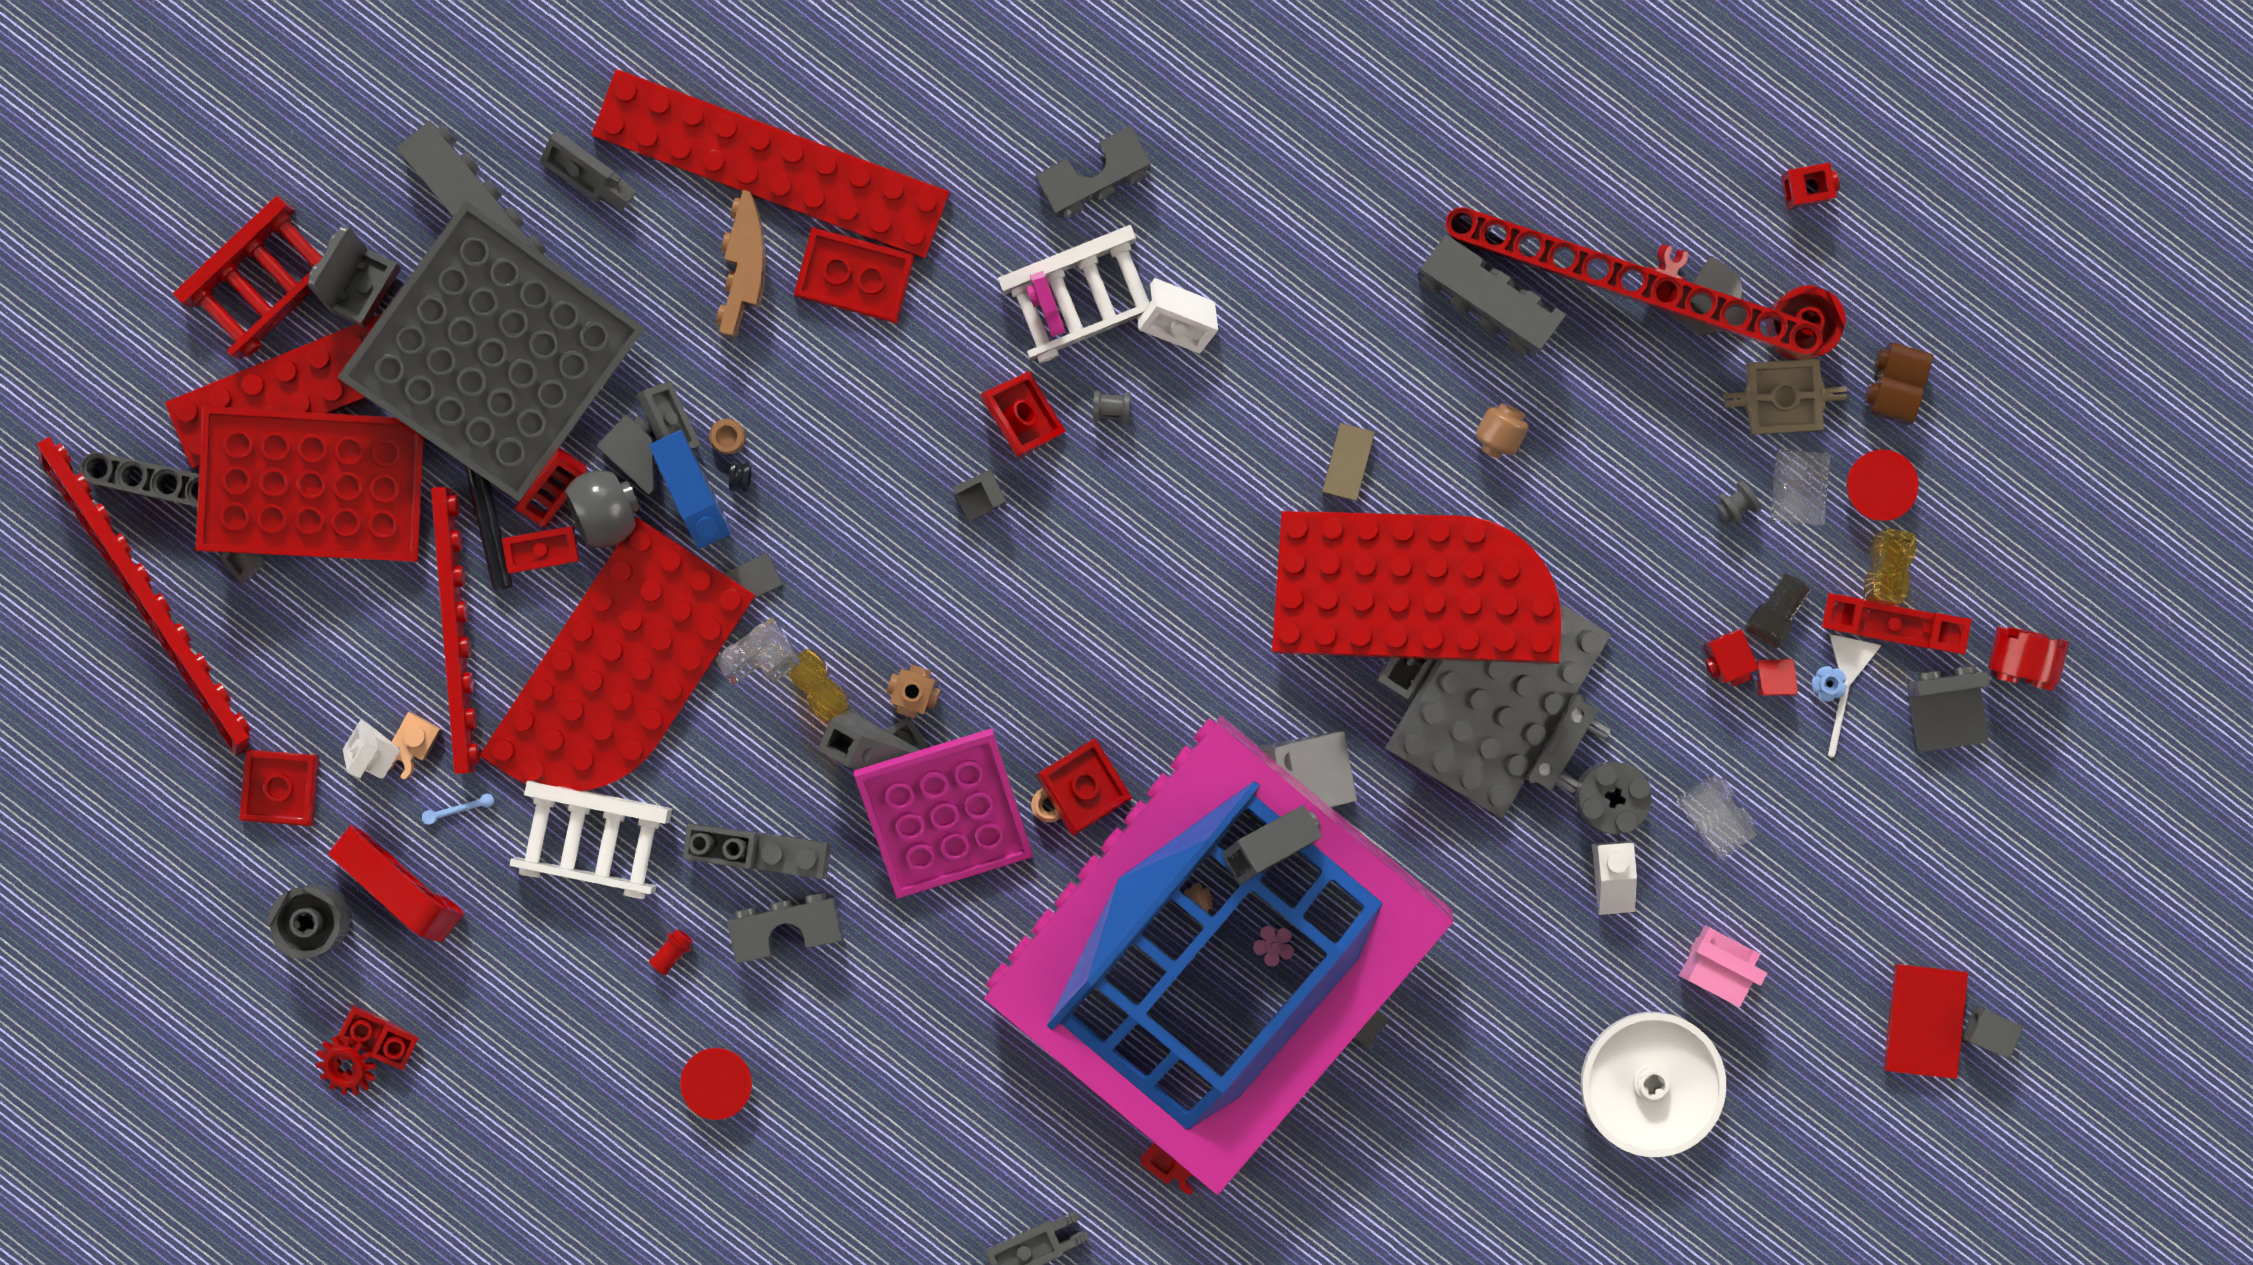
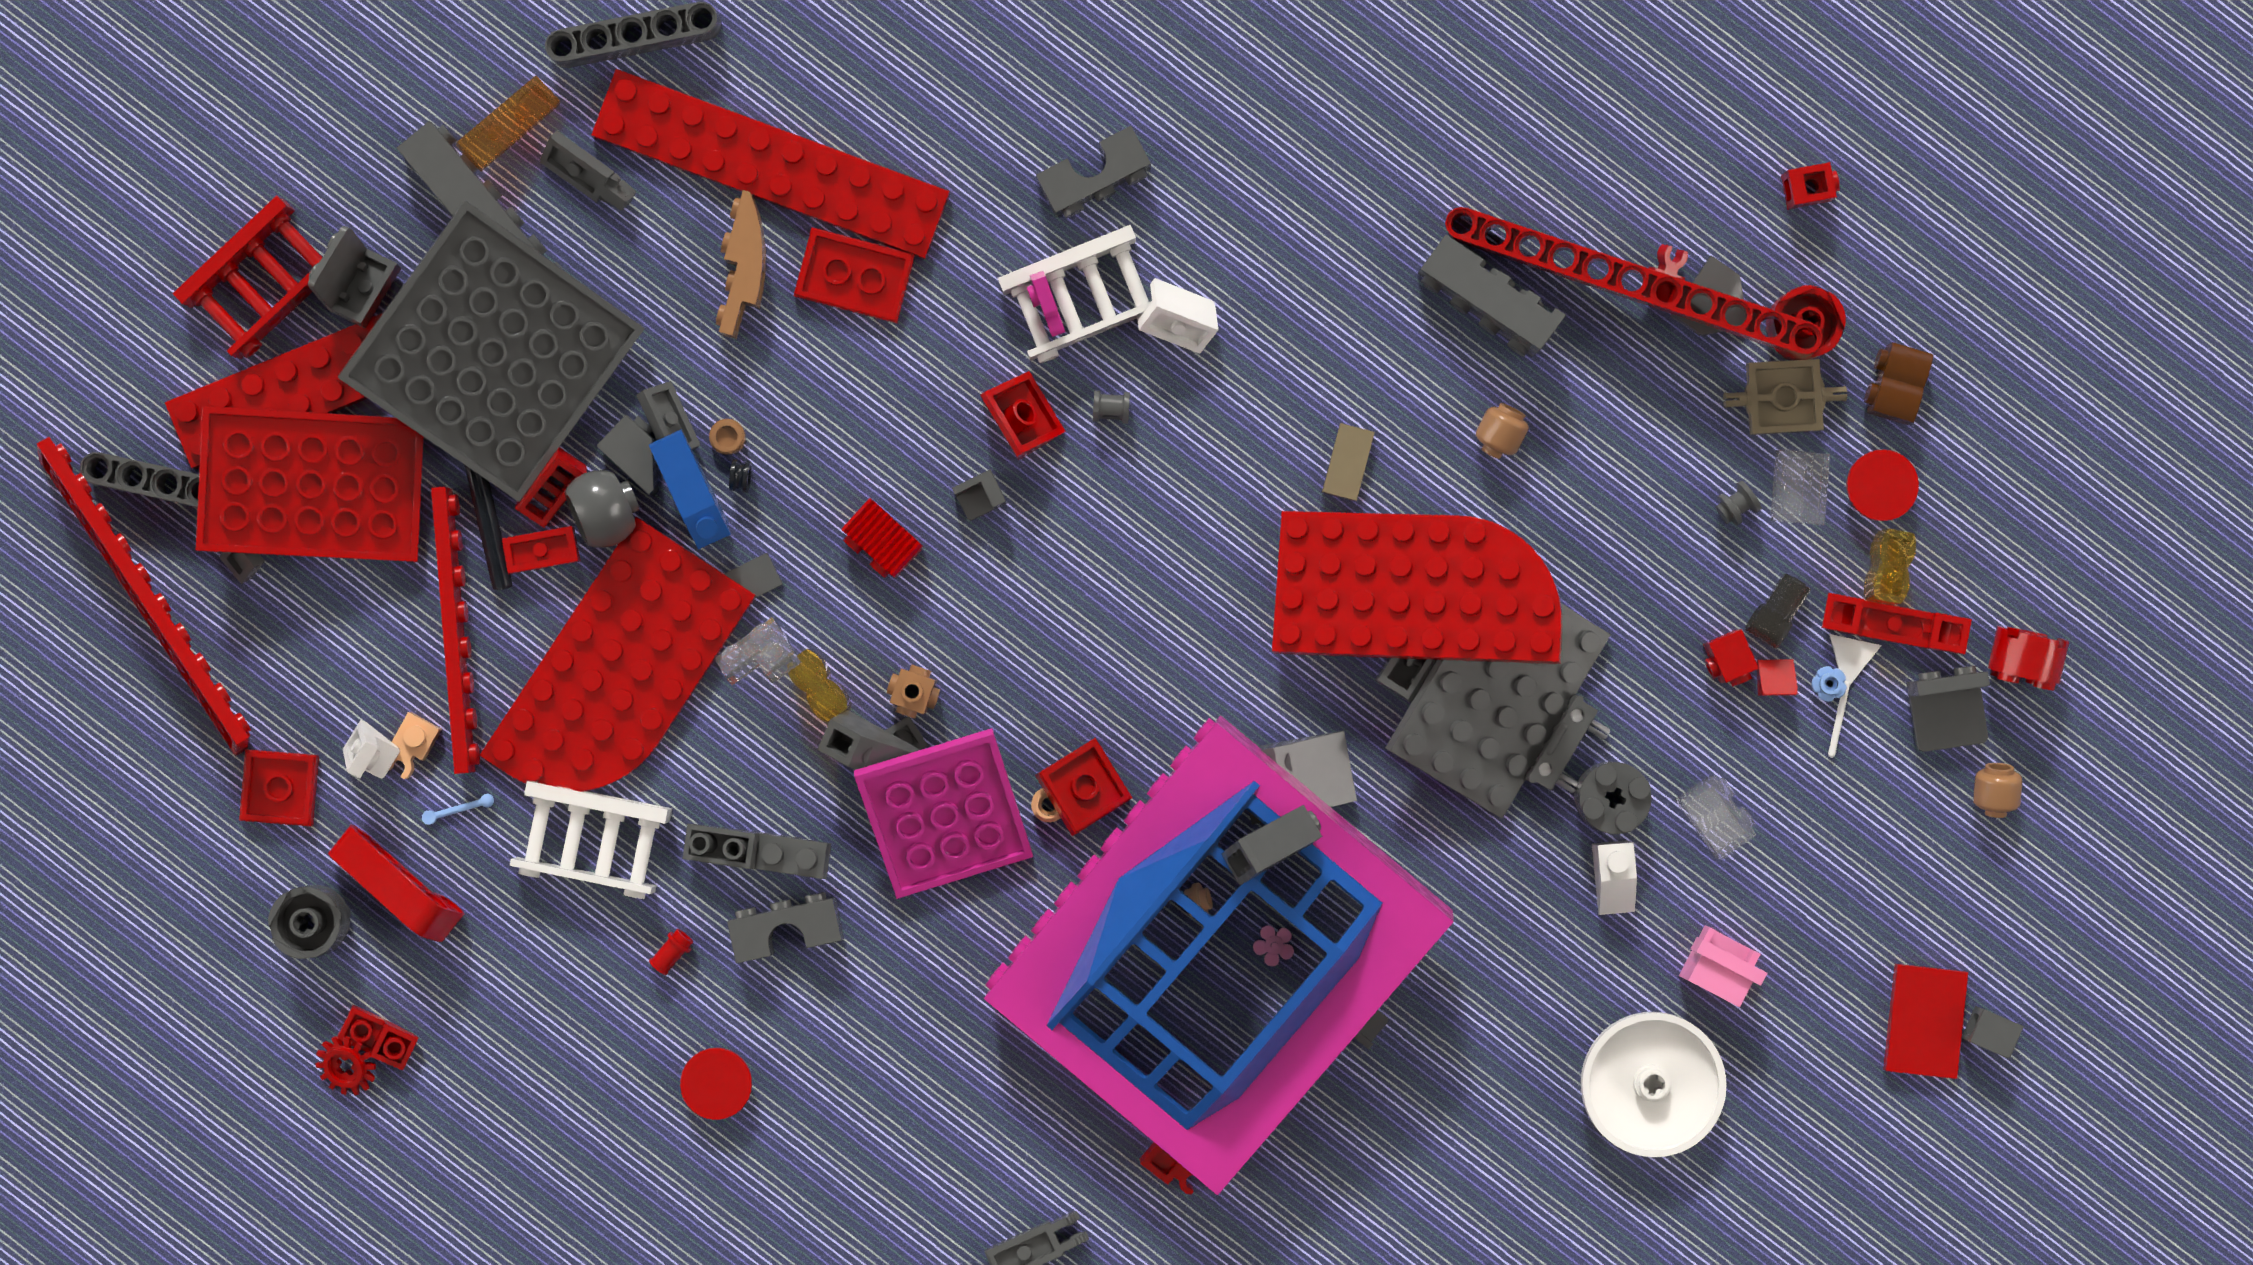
(508, 123): none -> clear orange tile
(616, 29): none -> dark grey beam
(882, 539): none -> red brick
(1997, 789): none -> medium nougat head

